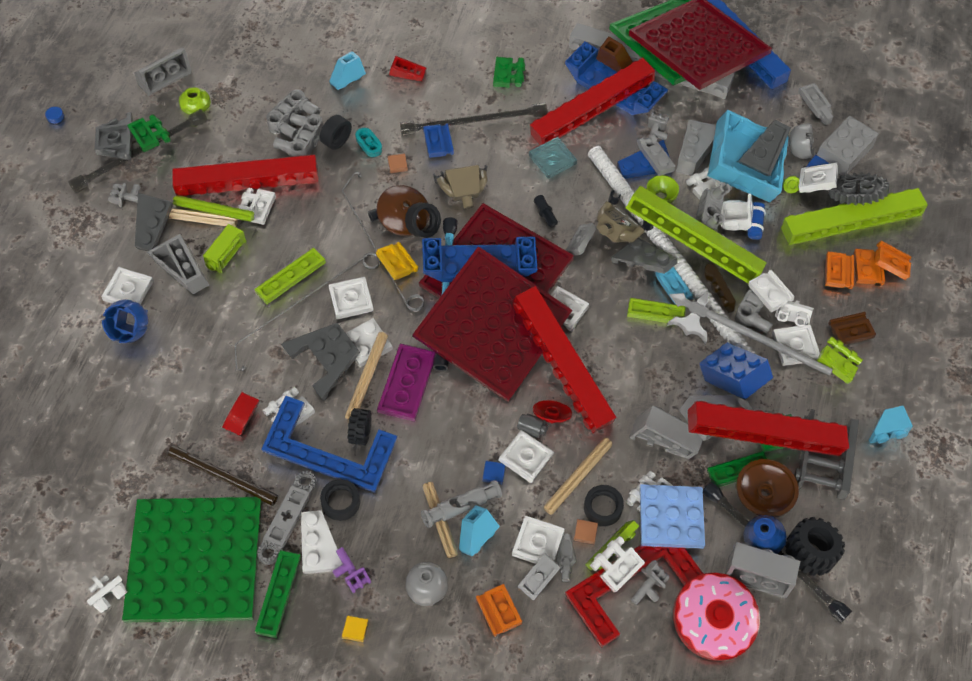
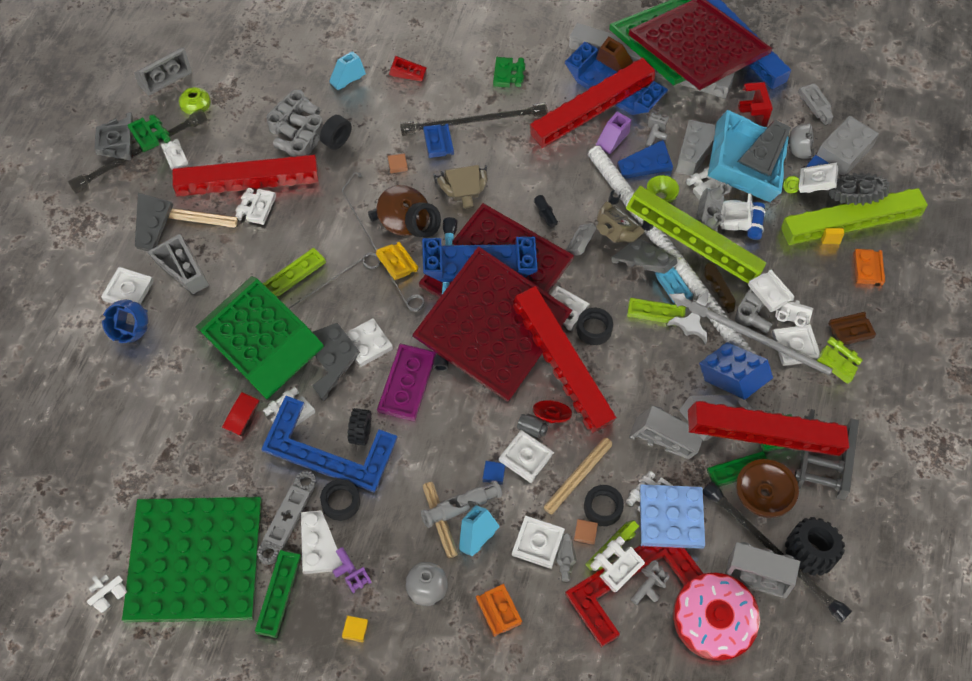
(54, 115): blue tile -> none
(120, 194): light grey arm -> none
(174, 154): none -> white hips
(213, 208): lime axle -> none
(224, 248): lime window -> none
(259, 492): dark brown piece -> none
(260, 336): none -> green slope
(351, 298): white plate -> none
(367, 373): tan axle -> none
(371, 144): teal plate -> none
(539, 576): light grey plate -> none
(553, 157): clear light blue tile -> none
(594, 313): none -> black tyre
(614, 132): none -> medium lavender slope
(656, 155): light grey plate -> none
(760, 106): none -> red panel
(773, 539): blue cone -> none
(832, 236): none -> yellow tile
(839, 270): orange plate -> none
(891, 424): medium azure slope -> none
(893, 260): orange plate -> none

